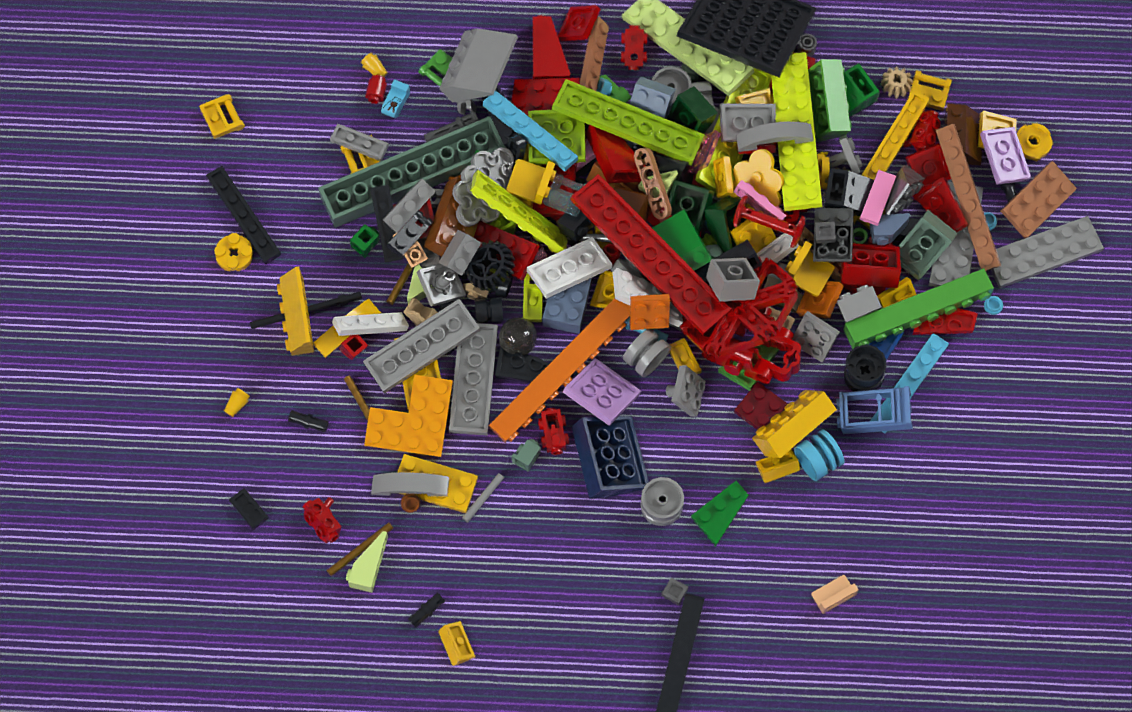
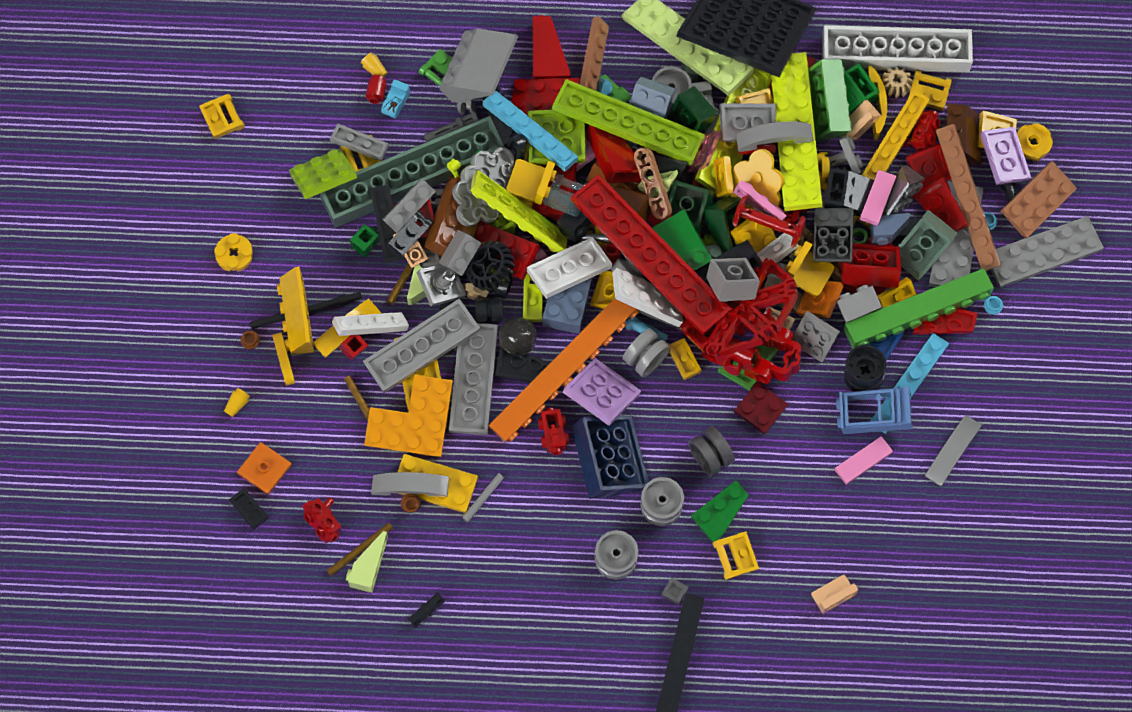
(243, 215): black plate -> none
(250, 340): none -> dark orange plate
(264, 468): none -> orange plate
(283, 358): none -> yellow beam
(308, 421): black pin -> none
(322, 173): none -> lime plate
(417, 312): tan panel -> none
(453, 166): none -> neon yellow hand
(456, 643): yellow slope -> none
(527, 454): sand green brick -> none
(578, 23): red plate -> none
(616, 543): none -> light grey wheel
(634, 40): red brick -> none
(649, 311): orange plate -> none
(687, 391): light grey plate -> none
(711, 451): none -> flat silver wheel
(741, 552): none -> yellow plate
(774, 468): yellow slope -> none
(793, 423): yellow brick -> none
(810, 47): flat silver wheel -> none
(819, 455): medium azure wheel -> none
(825, 232): flat silver plate -> none
(862, 120): none -> light nougat panel
(863, 460): none -> bright pink tile
(881, 102): none -> yellow slope
(901, 47): none -> white brick
(953, 450): none -> light grey slope

